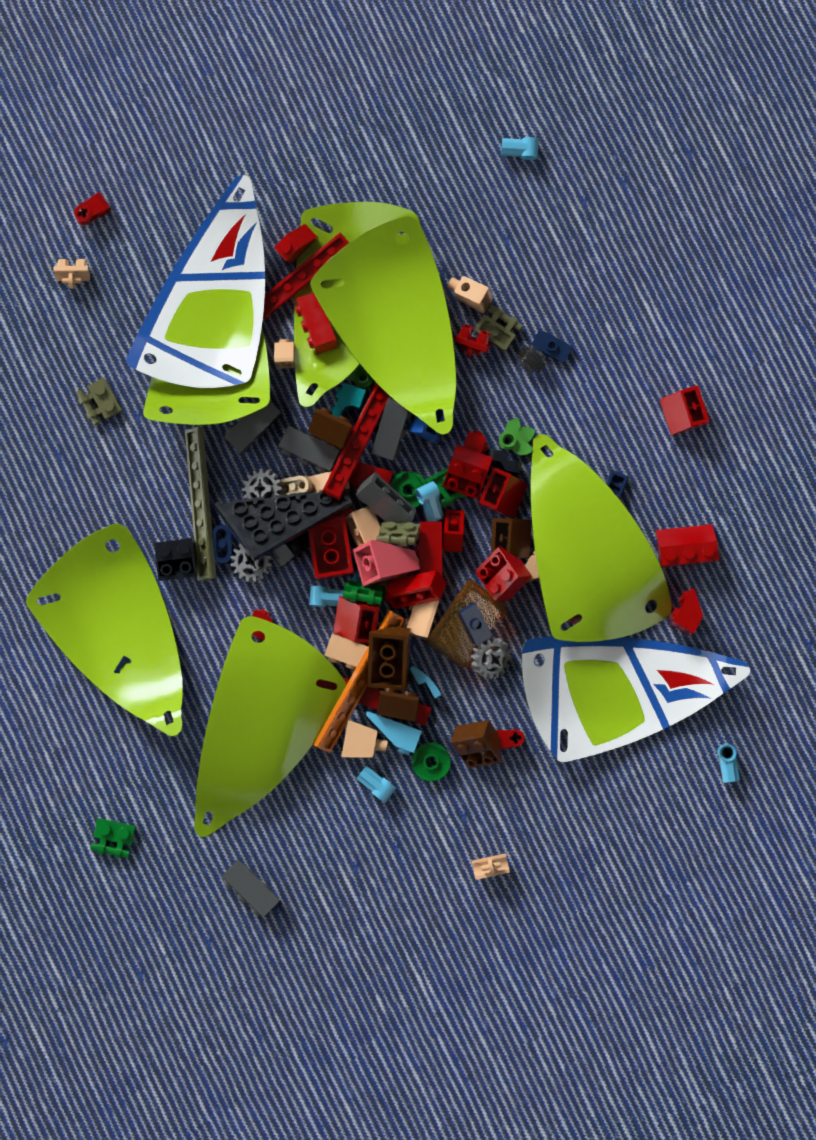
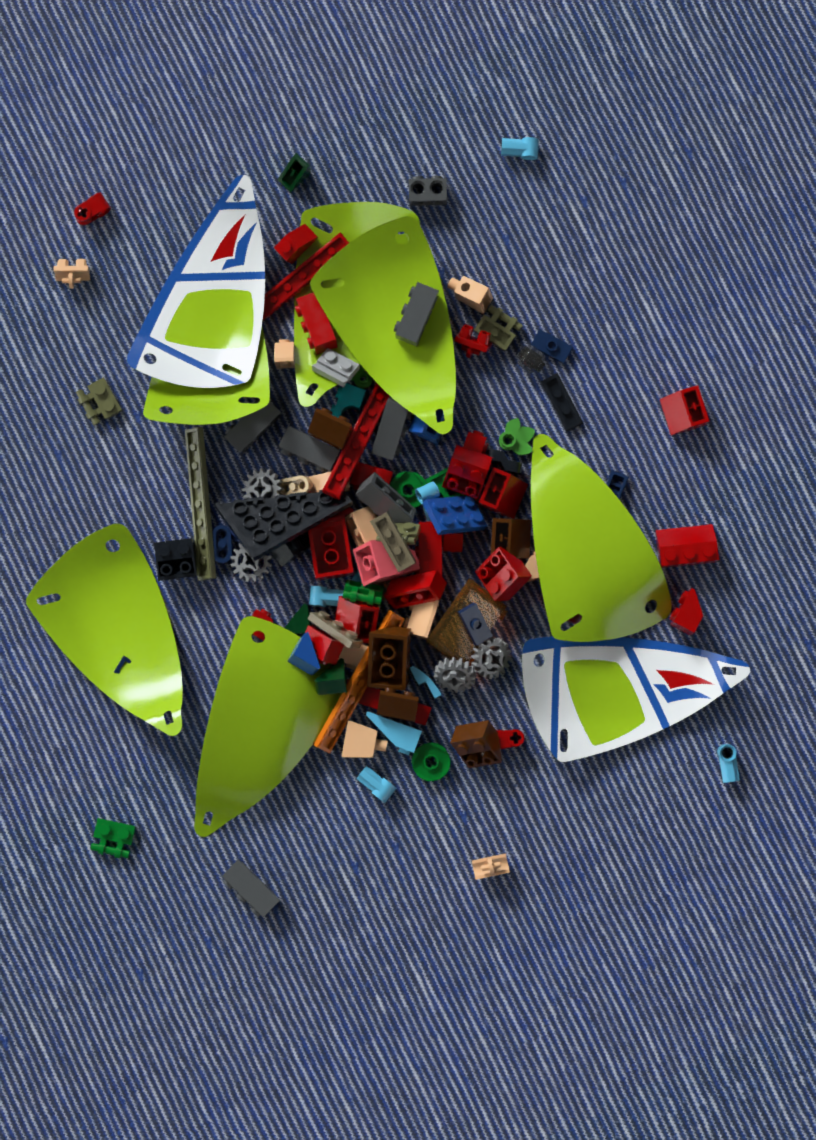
(294, 173): none -> dark green slope
(300, 621): none -> dark green slope
(304, 655): none -> blue slope
(325, 646): none -> red arch
(332, 680): none -> dark green slope
(335, 367): none -> light grey plate
(335, 629): none -> dark tan plate
(393, 541): none -> dark tan plate
(416, 313): none -> dark grey brick
(427, 197): none -> dark grey brick
(454, 515): none -> blue plate
(455, 674): none -> light grey gear
(561, 402): none -> black tile

